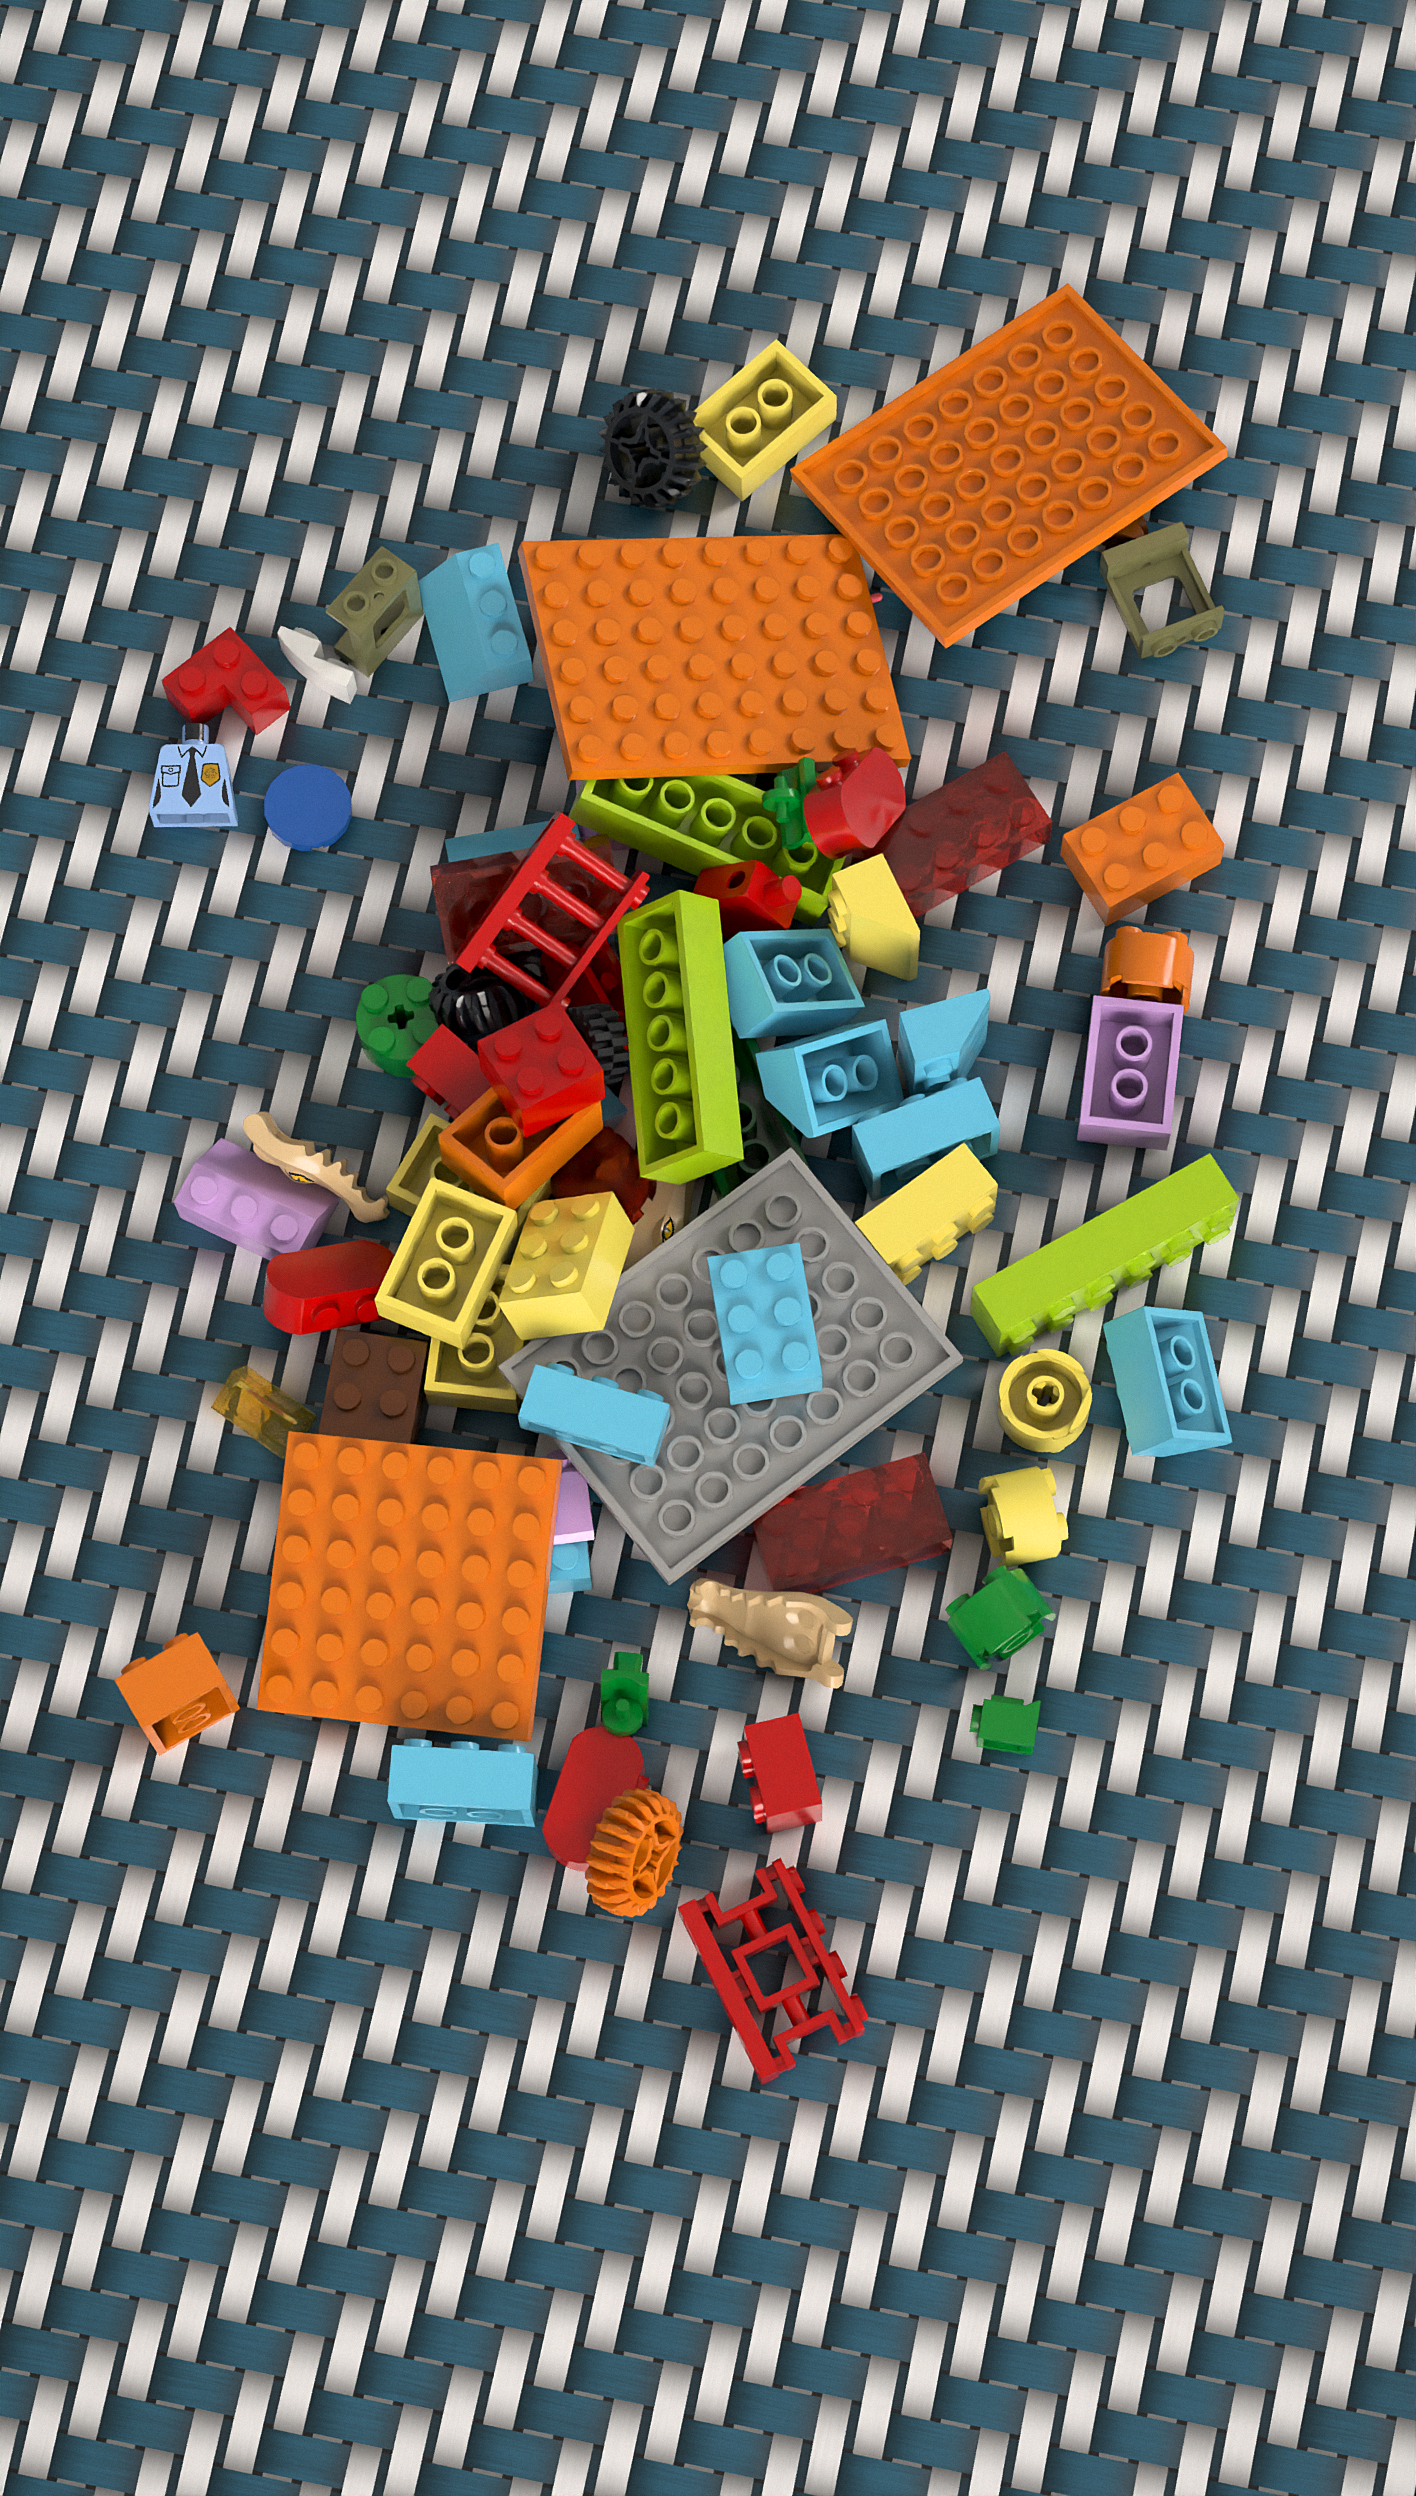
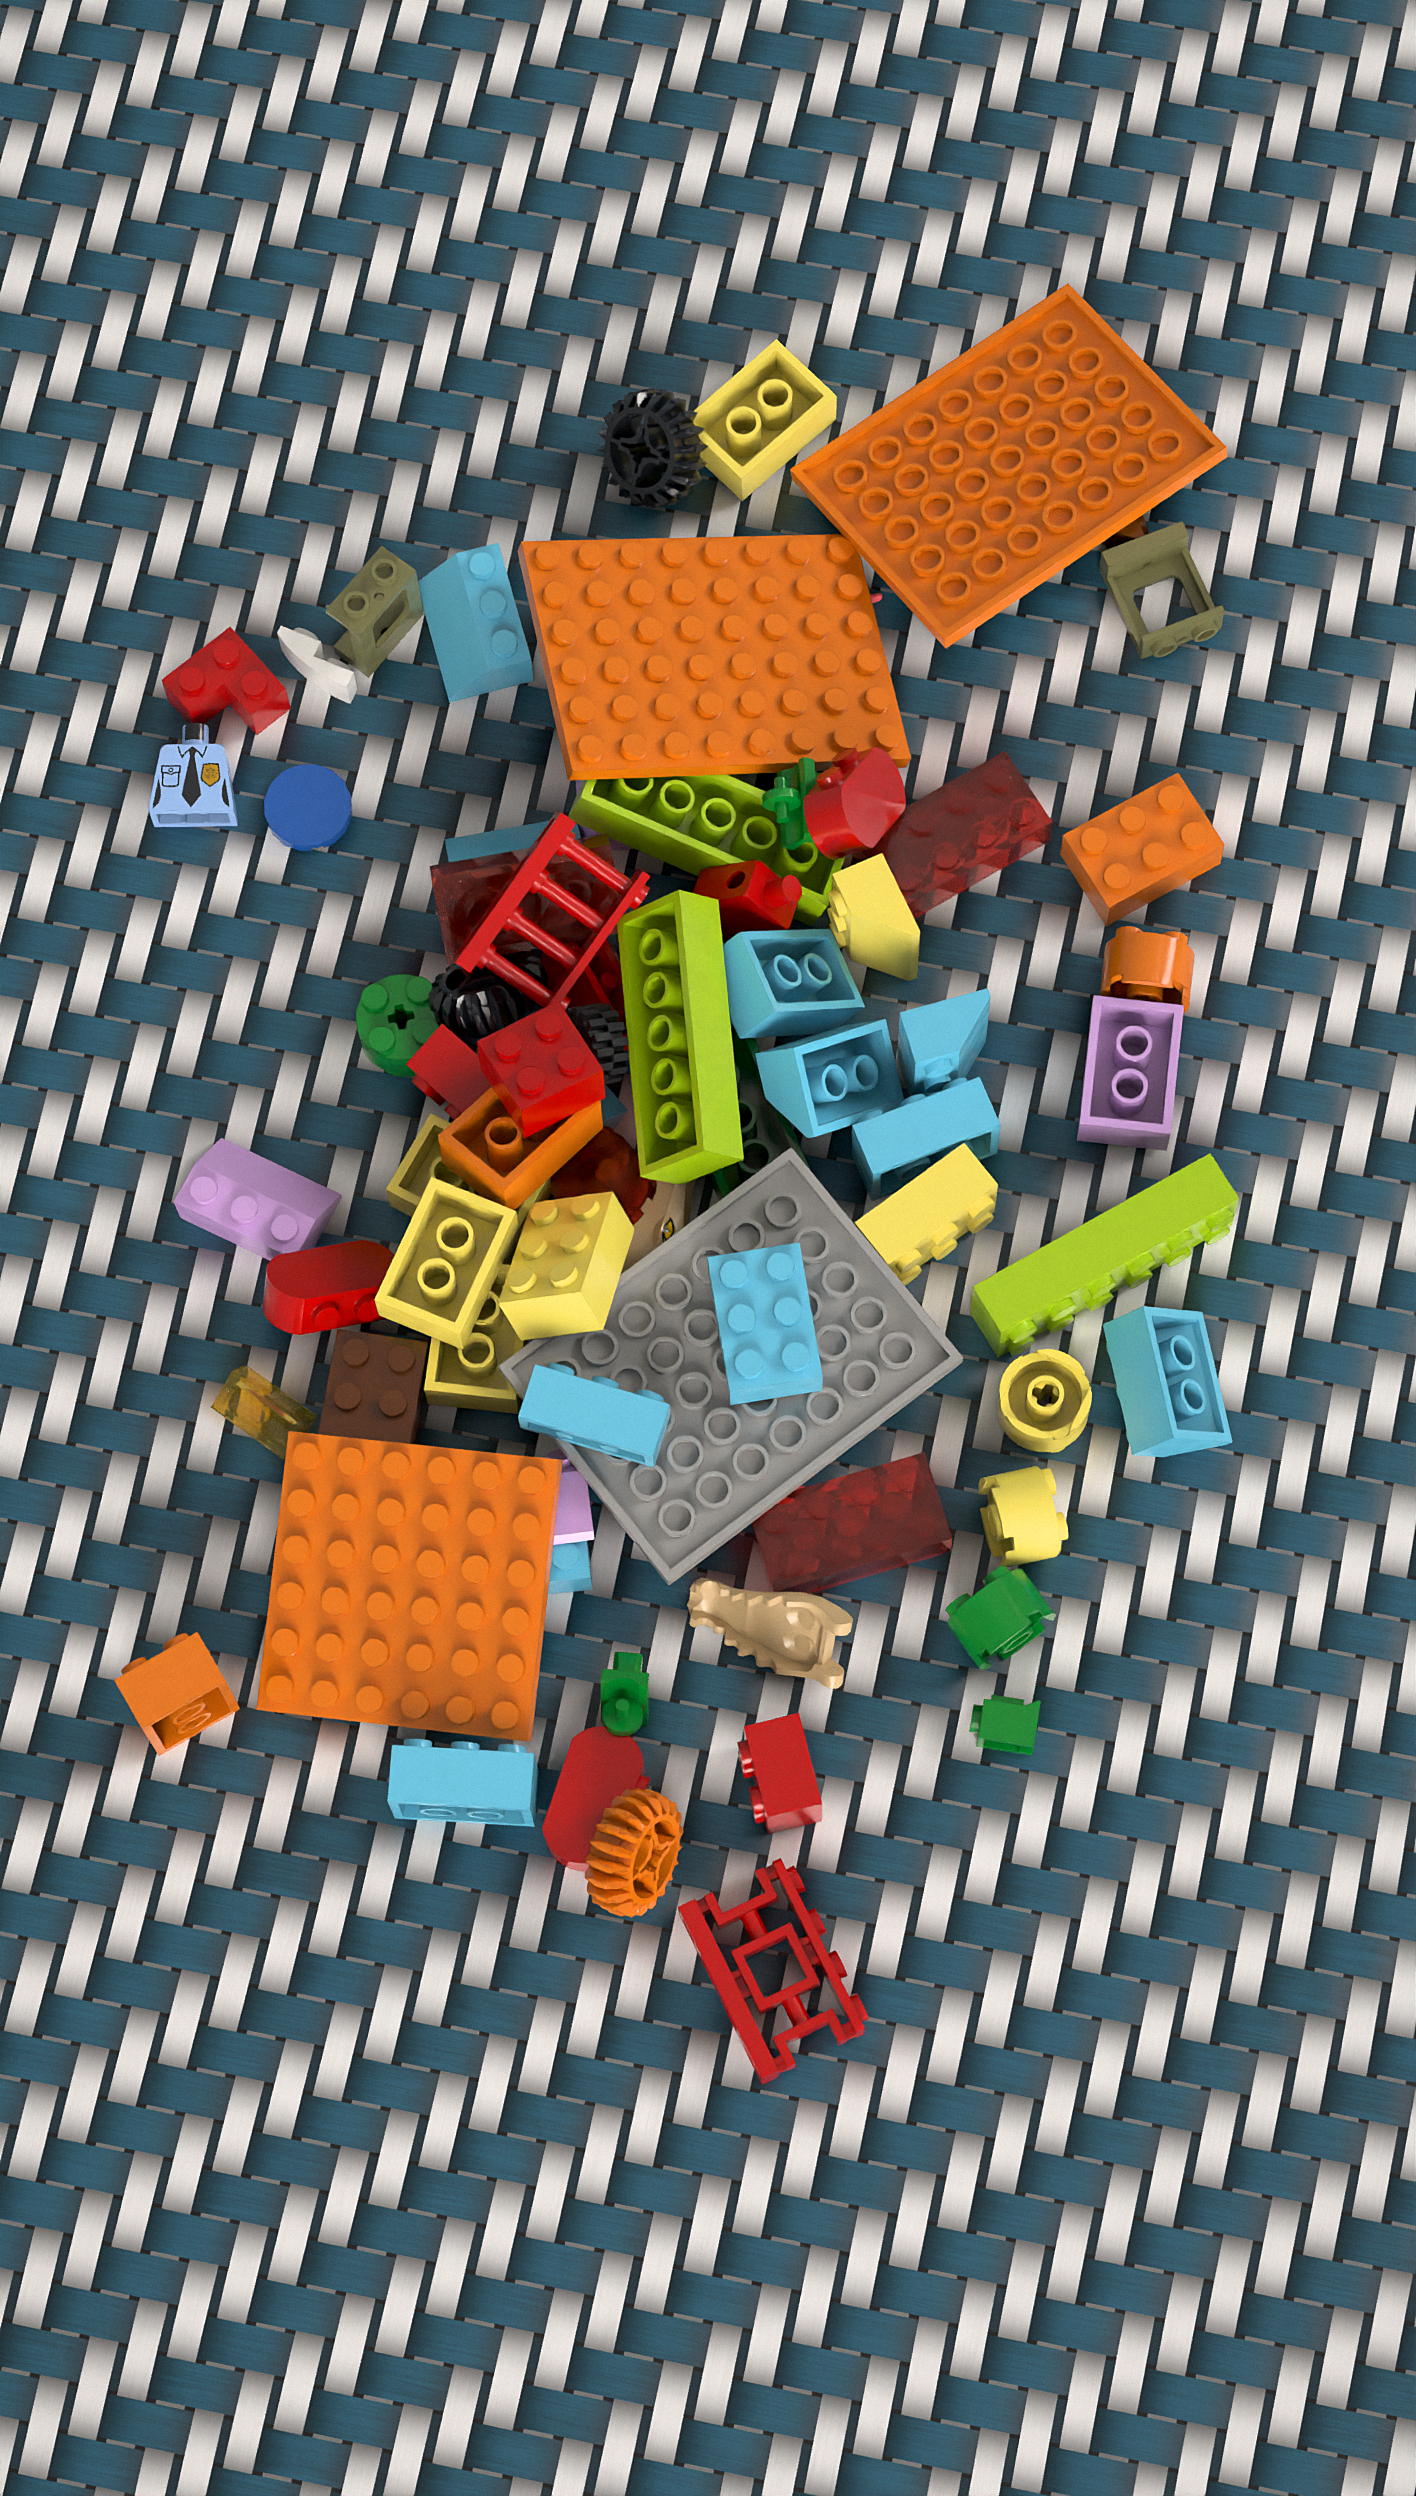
(306, 1166): tan animal -> none

